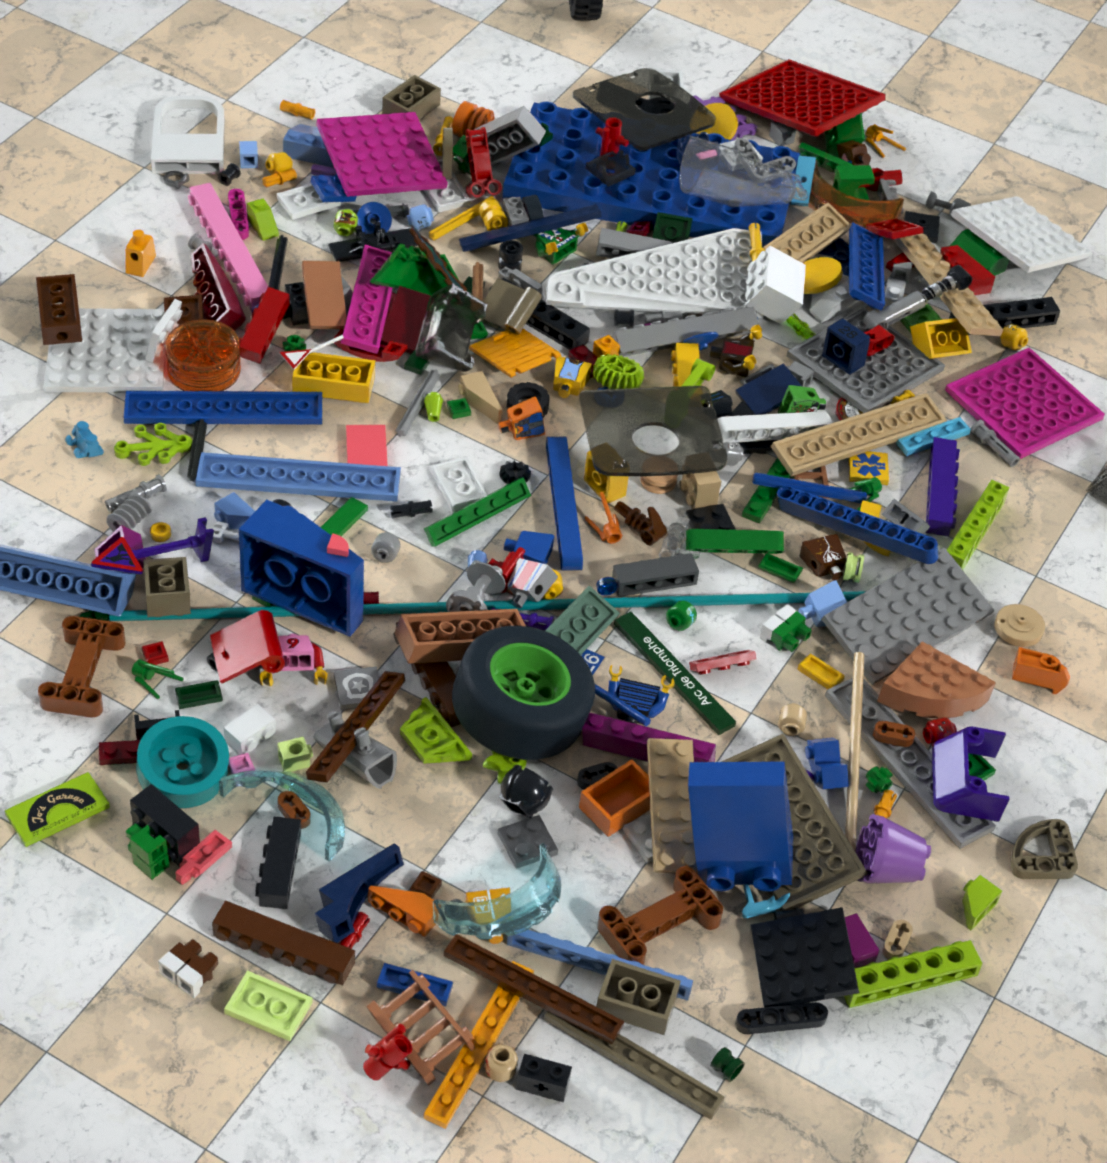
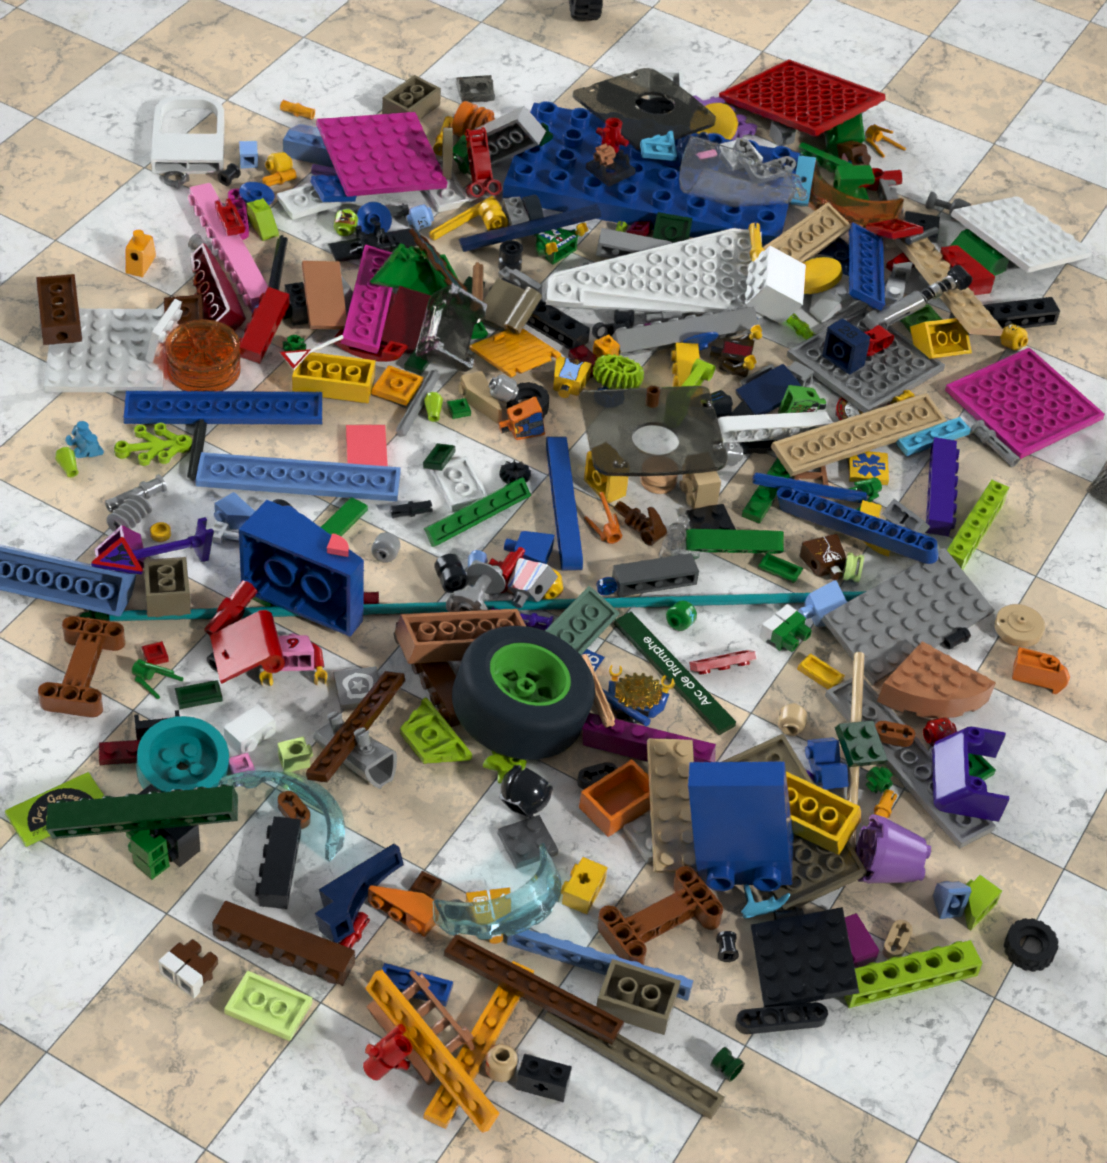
(67, 461): none -> lime cone
(142, 811): none -> dark green brick
(202, 856): coral hinge -> none
(230, 218): none -> red hinge
(232, 607): none -> red piece
(254, 191): none -> blue dish
(397, 385): none -> light orange plate
(433, 1051): none -> light orange plate
(439, 457): none -> dark green tile
(451, 573): none -> black wheel
(483, 84): none -> clear smoke piece
(503, 388): none -> light grey head
(584, 885): none -> yellow brick
(600, 700): none -> light nougat axle
(604, 154): none -> nougat gear
(609, 328): none -> black connector
(638, 691): none -> clear yellow gear
(652, 396): none -> reddish brown hinge
(659, 147): none -> medium azure wing
(727, 947): none -> black bush
(821, 814): none -> yellow brick
(860, 743): none -> dark green plate
(925, 234): none -> dark grey bar
(951, 898): none -> medium blue slope
(956, 638): none -> black pin
(1025, 959): none -> black tyre
(1055, 862): dark tan beam -> none

